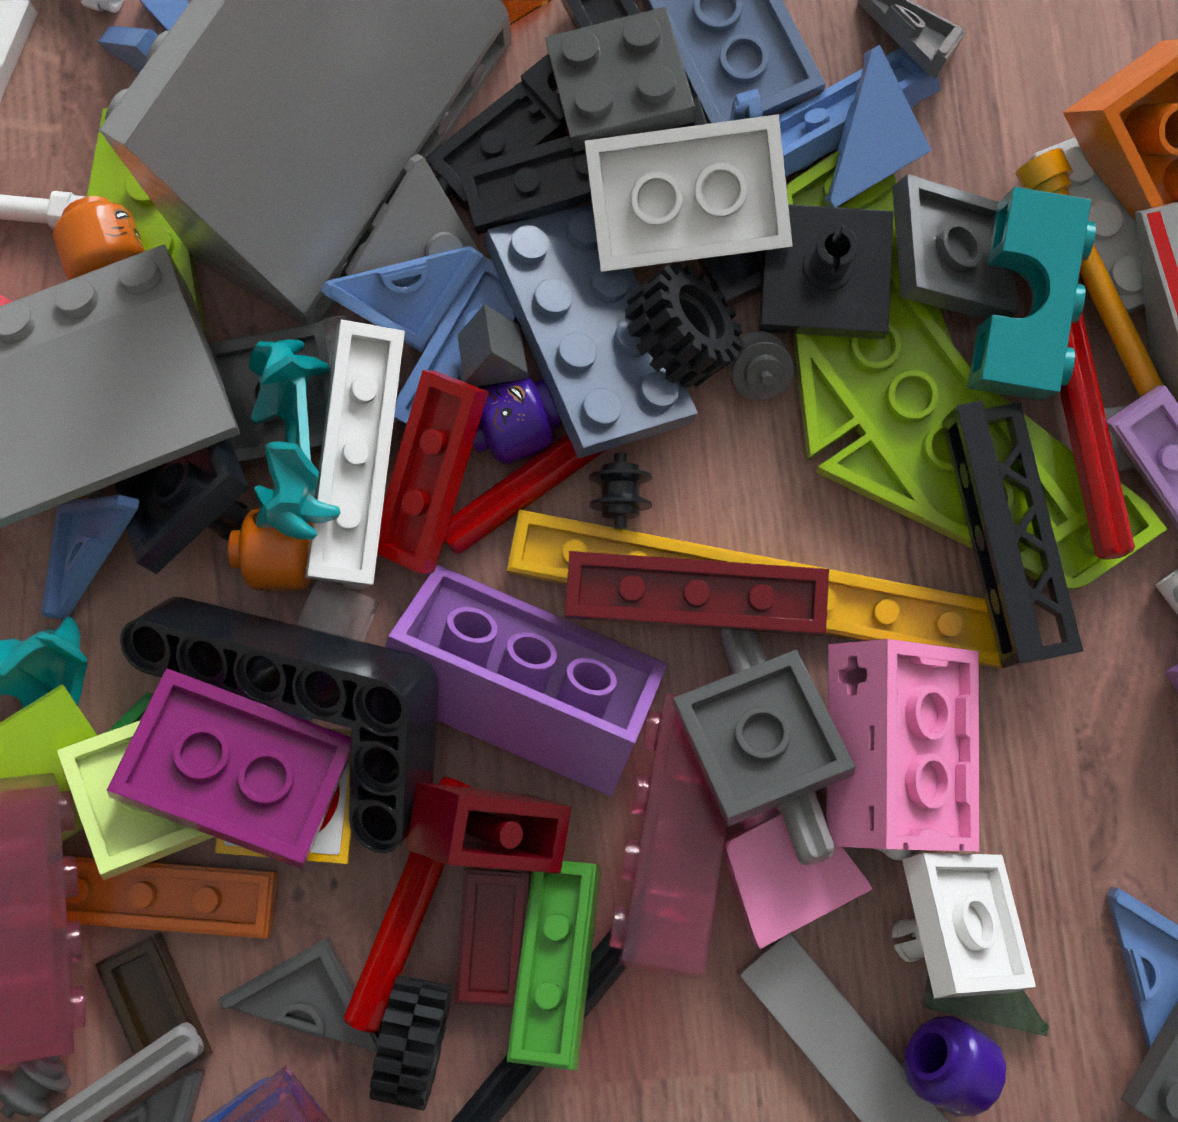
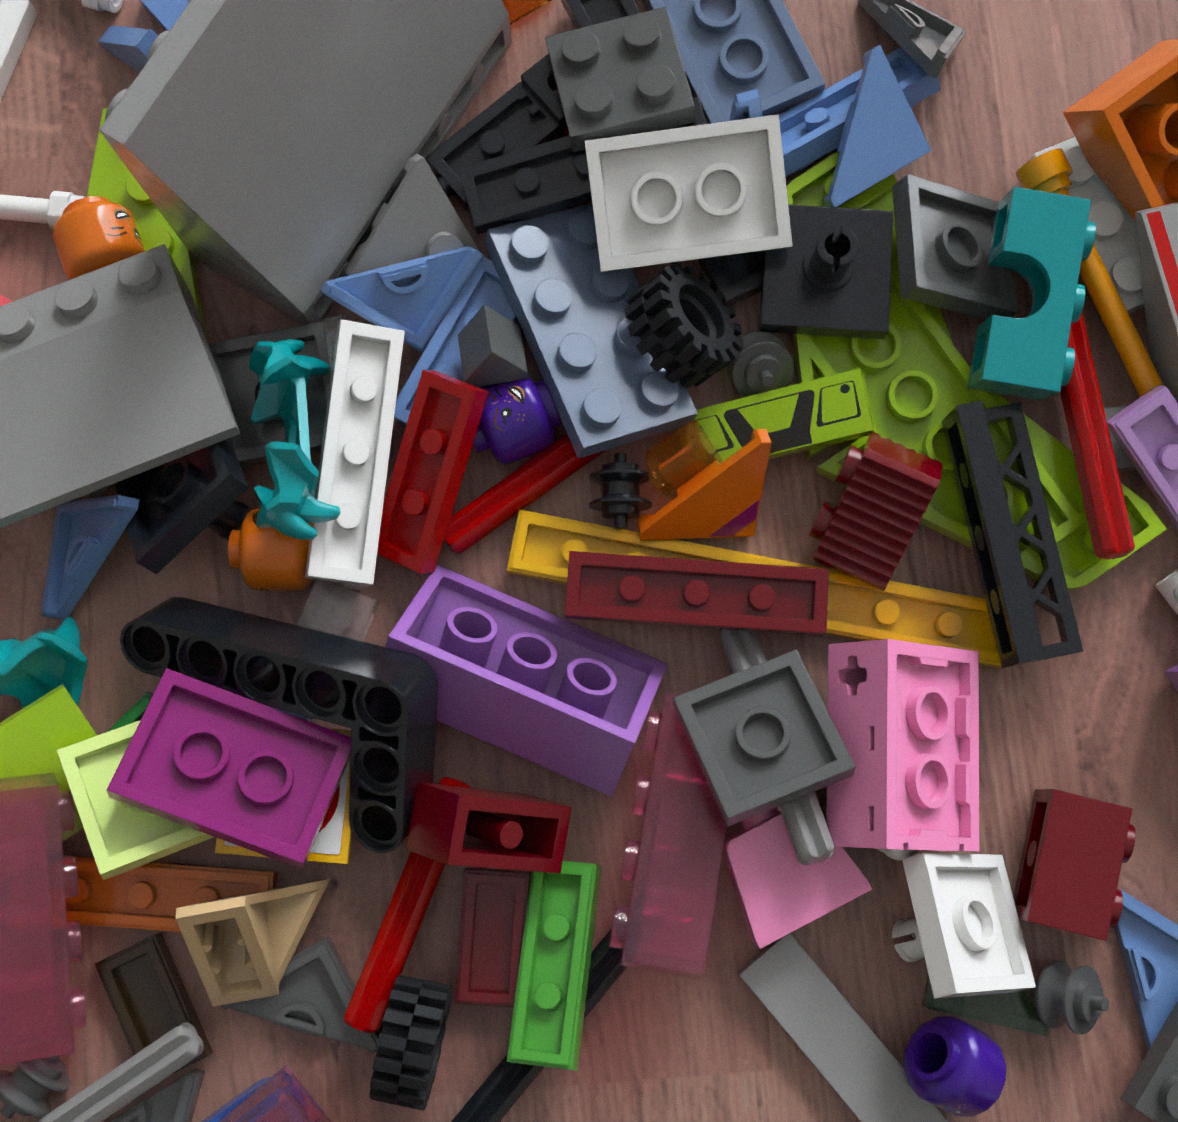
(247, 939): none -> tan slope
(680, 458): none -> clear orange slope
(717, 500): none -> orange tile
(794, 416): none -> lime tile
(876, 511): none -> dark red brick
(1069, 997): none -> dark grey wheel
(1073, 863): none -> dark red brick

